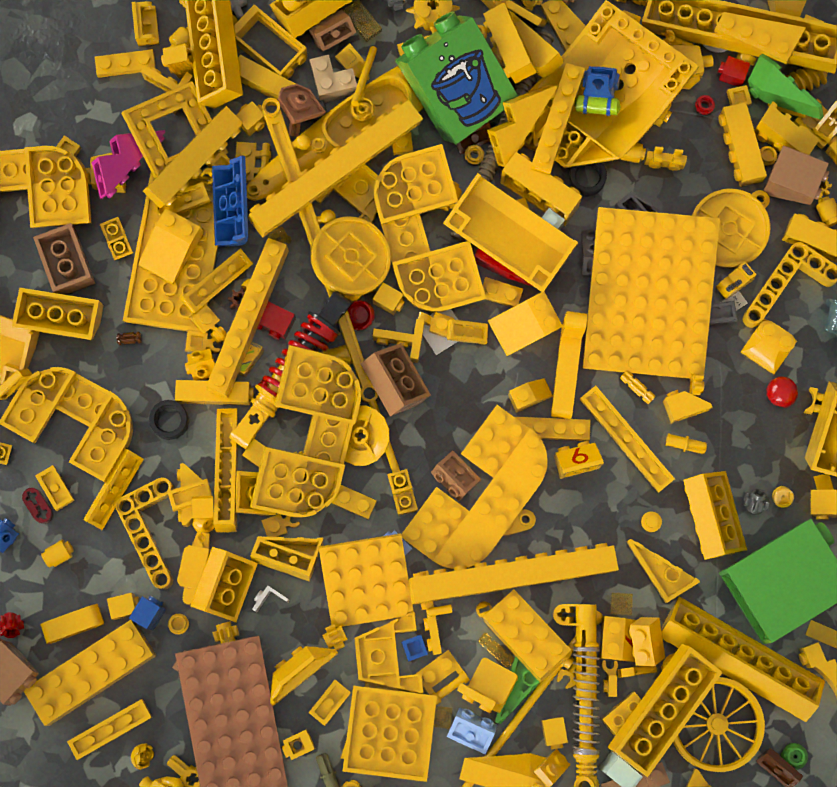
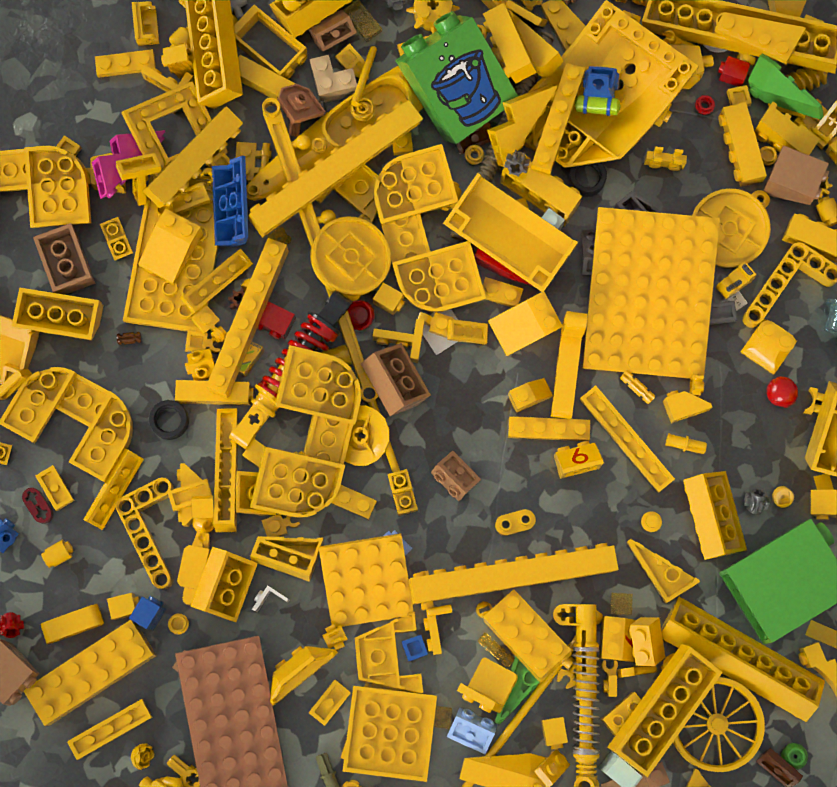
(138, 170): none -> yellow bracket
(225, 632): yellow gear -> none
(252, 118): yellow brick -> none
(306, 741): yellow brick -> none
(439, 670): yellow plate -> none
(464, 537): yellow plate -> none
(517, 163): none -> dark grey gear
(635, 154): yellow brick -> none

